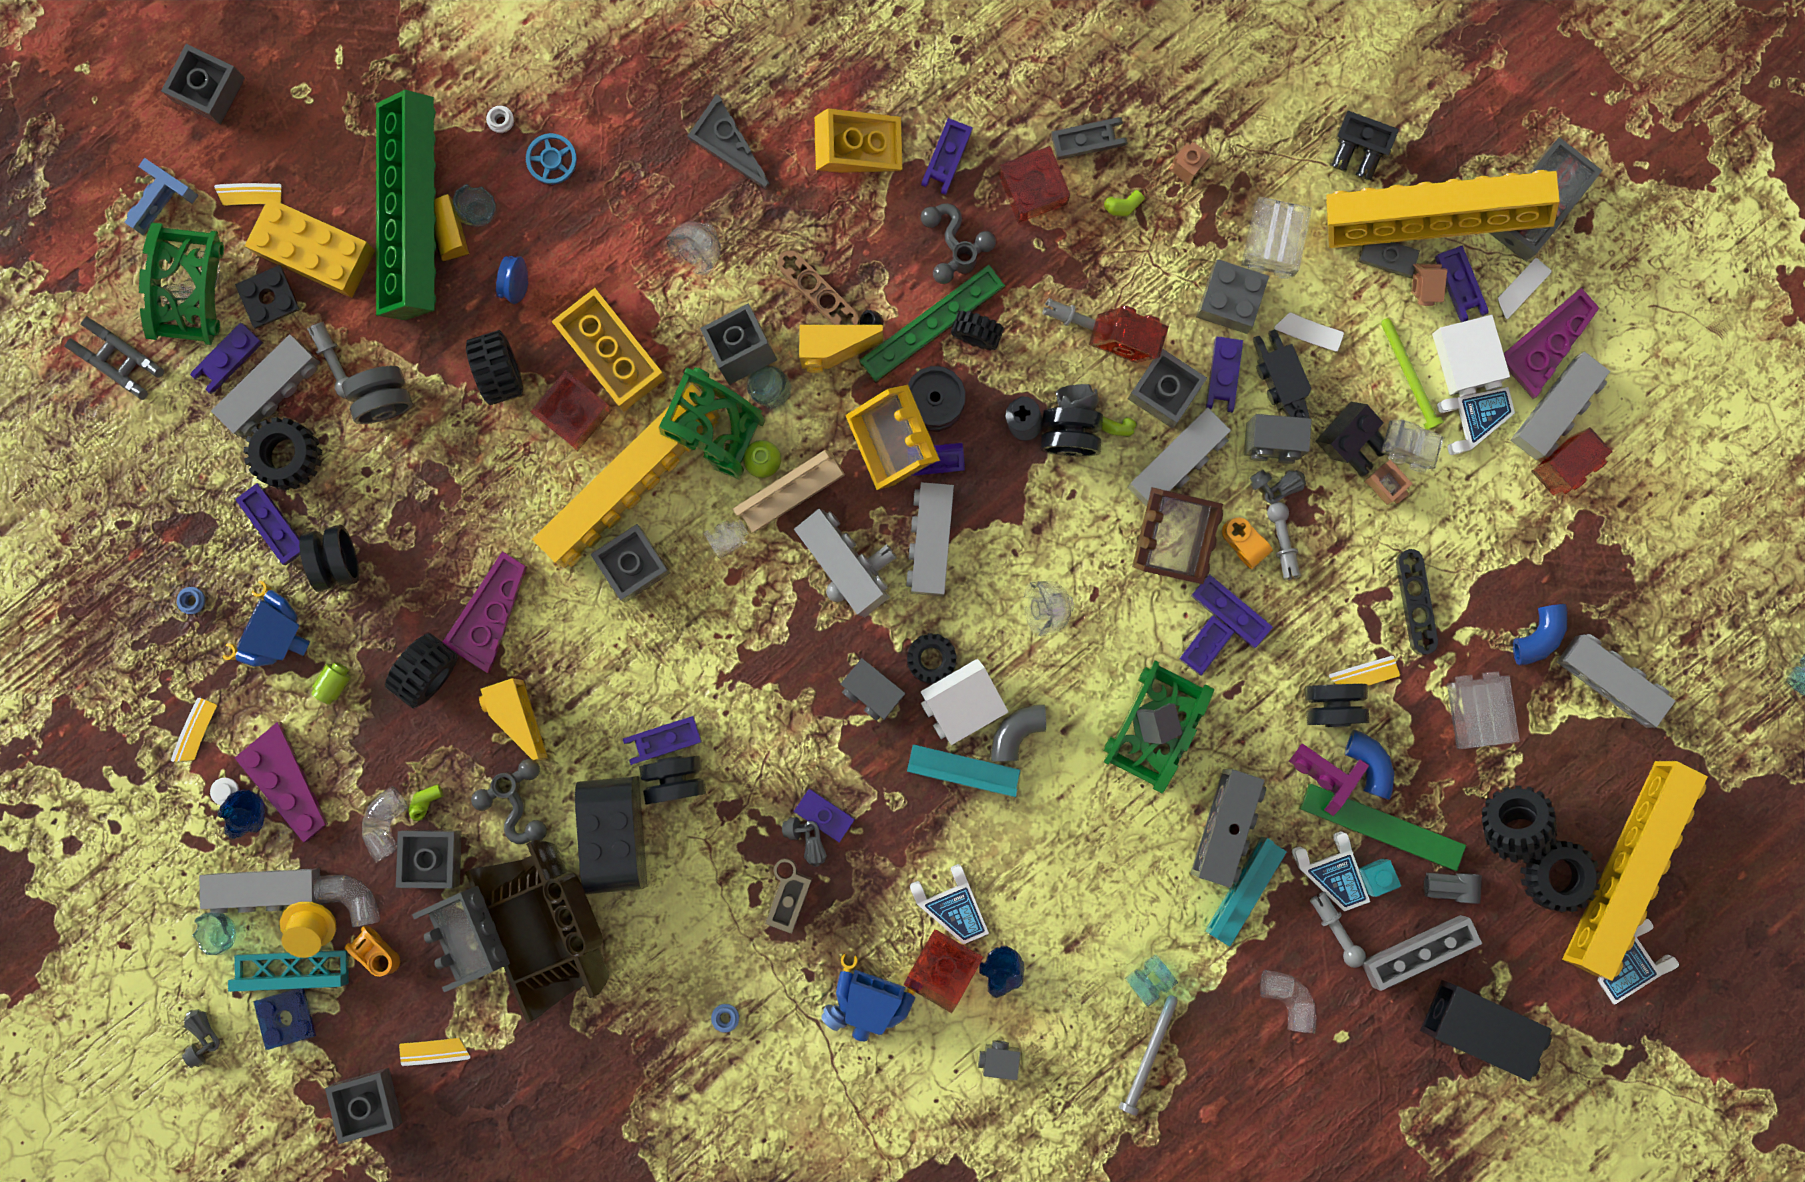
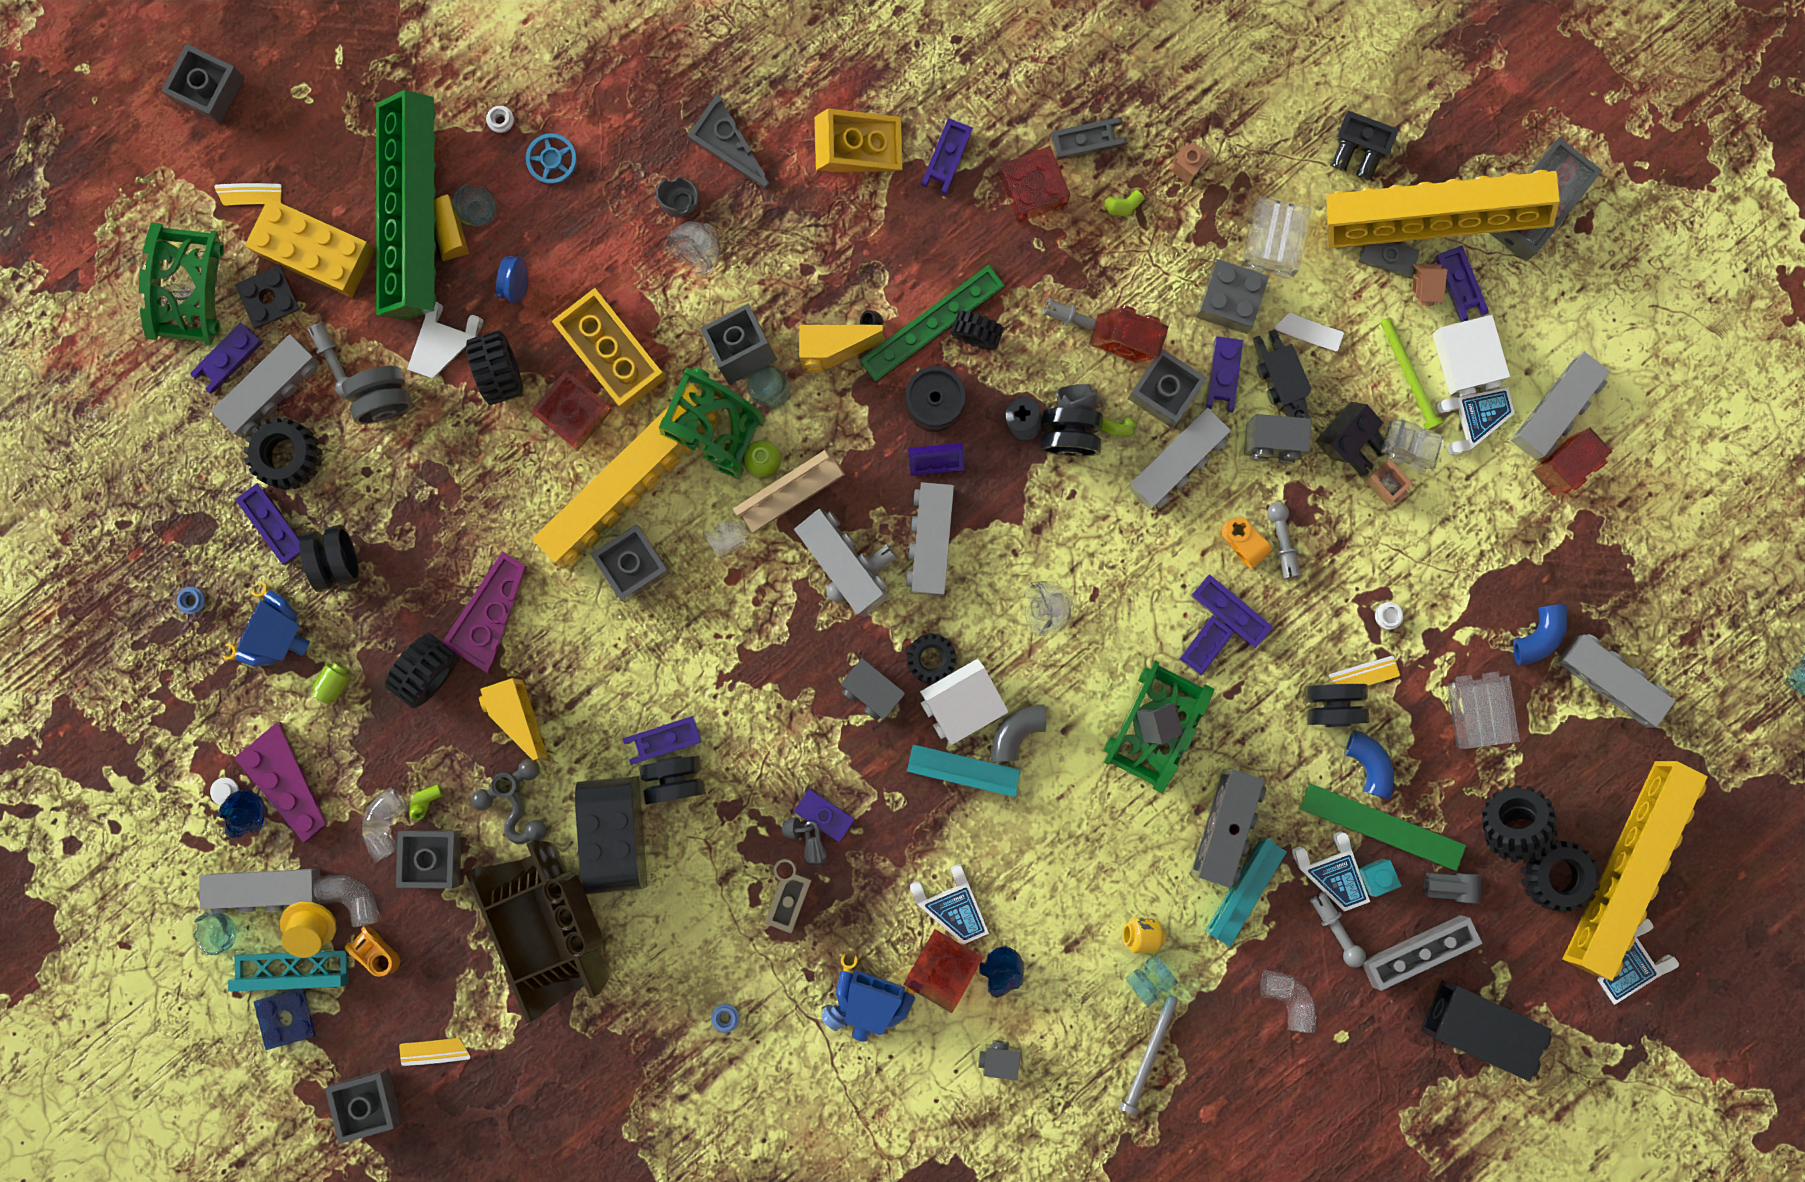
(99, 360): dark grey piece -> none
(156, 197): medium blue bracket -> none
(193, 730): yellow sticker -> none
(198, 1024): dark grey piece -> none
(440, 344): none -> white flag
(466, 937): window -> none
(677, 197): none -> dark grey hair
(821, 289): medium nougat beam -> none
(892, 436): window -> none
(984, 242): dark grey piece -> none
(1144, 935): none -> yellow head
(1178, 536): window -> none
(1291, 483): dark grey piece -> none
(1328, 775): magenta bracket -> none
(1389, 615): none -> white plate
(1412, 602): black beam -> none
(1523, 287): white sticker -> none
(1540, 351): magenta wing -> none

